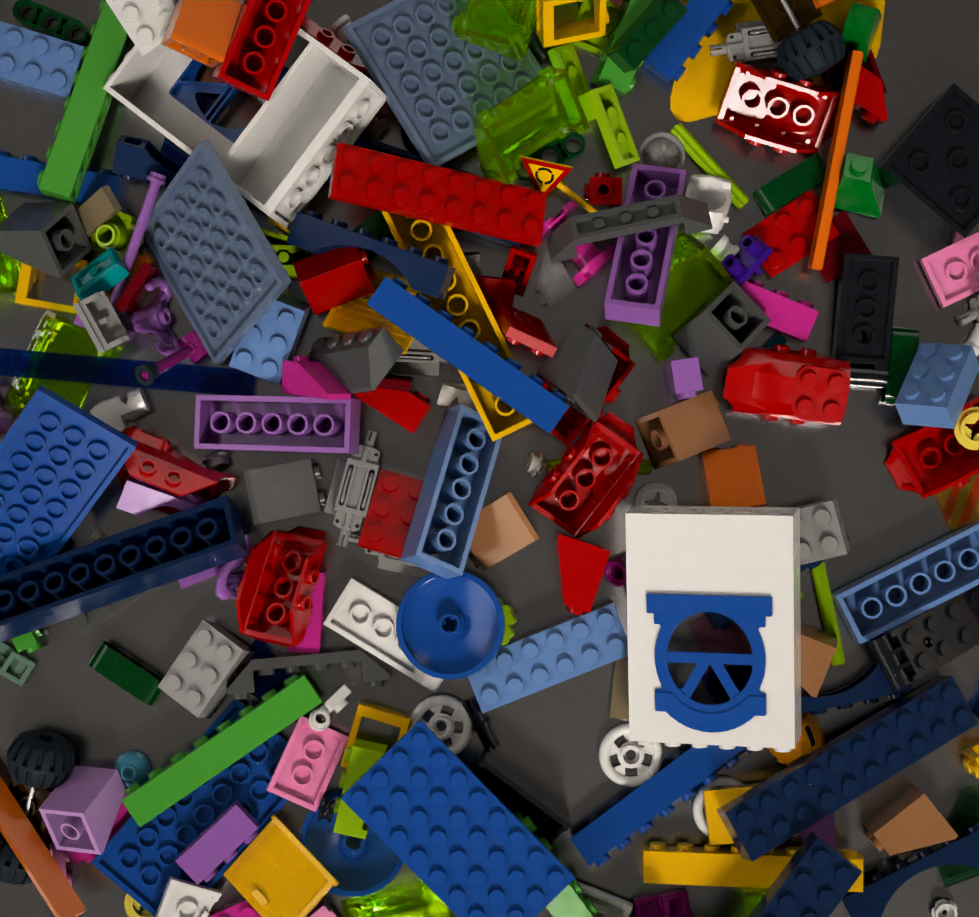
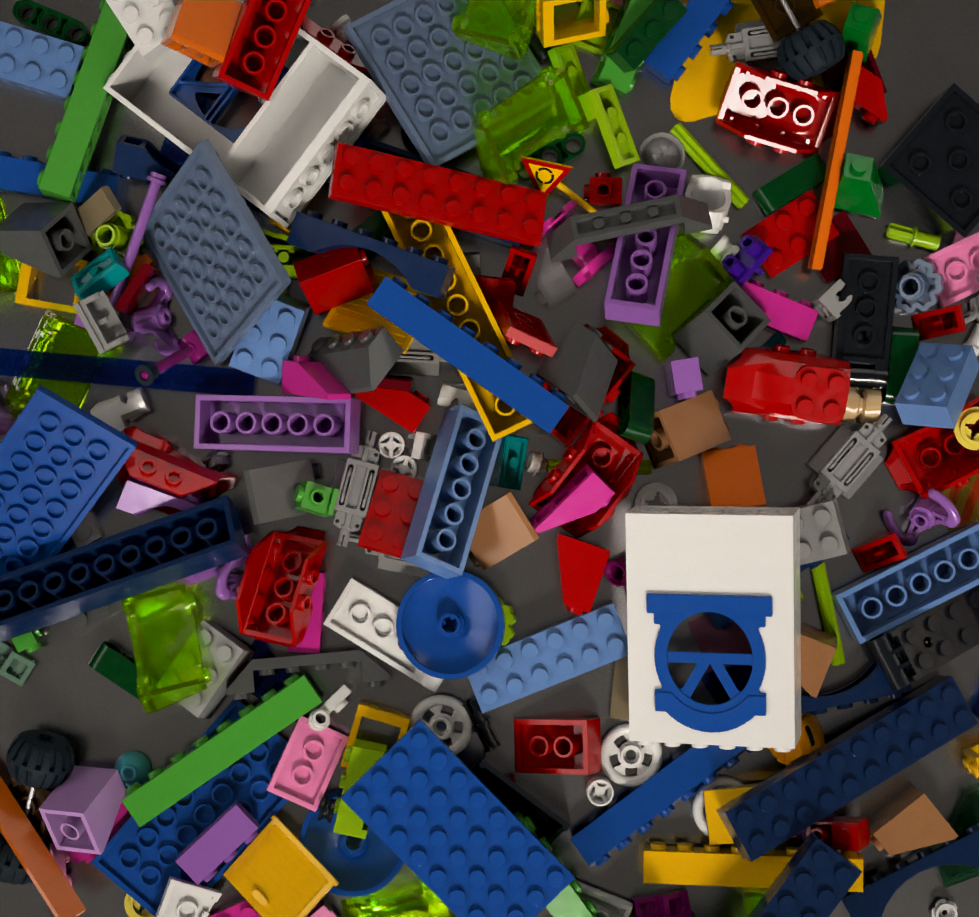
(165, 647): none -> clear neon green windscreen
(326, 502): none -> bright green brick
(387, 445): none -> white wheel
(403, 465): none -> white wheel
(422, 446): none -> white tile
(510, 462): none -> teal slope
(558, 745): none -> red slope
(577, 499): none -> dark pink slope
(601, 795): none -> white wheel
(636, 407): none -> dark green beam
(828, 303): none -> light grey hinge
(842, 832): none -> red slope
(847, 460): none -> light grey piece
(863, 405): none -> tan wheel
(879, 551): none -> red slope
(913, 236): none -> lime axle
(924, 515): none -> medium lavender piece
(928, 285): none -> sand blue plant
(939, 322): none -> red slope

